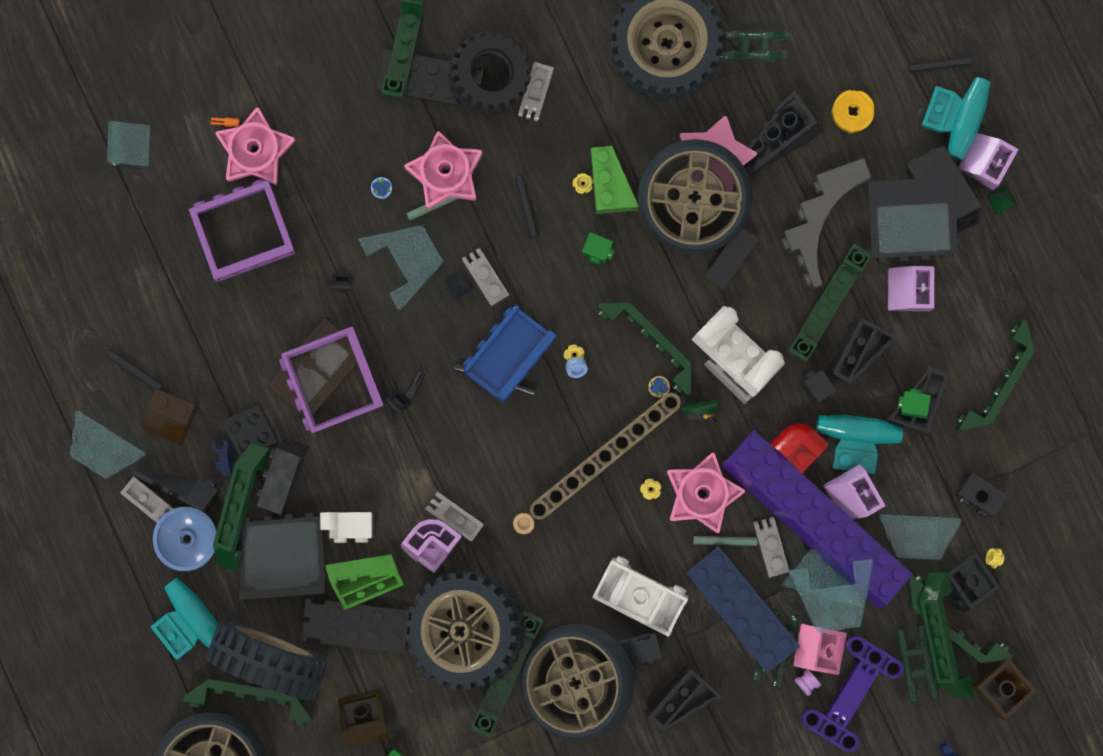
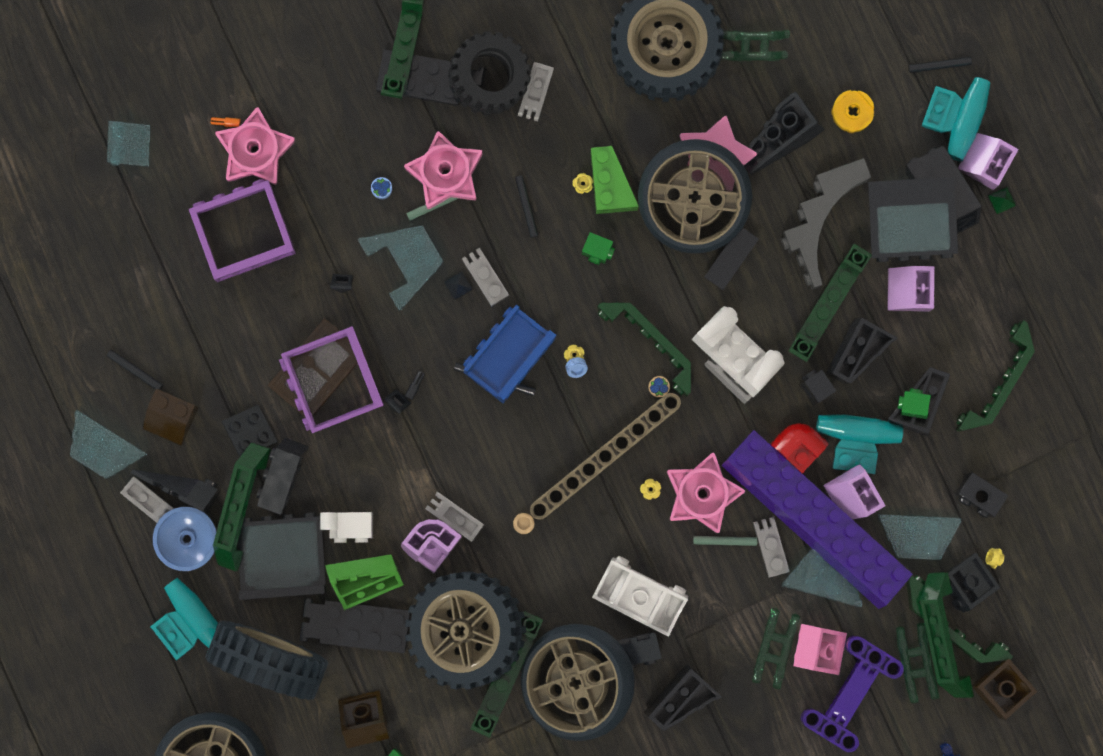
(200, 695): dark green slope -> none
(224, 463): clear blue plate -> none
(700, 410): dark green piece -> none
(743, 609): dark blue plate -> none
(807, 682): lavender wheel -> none
(835, 606): clear light blue wing -> none

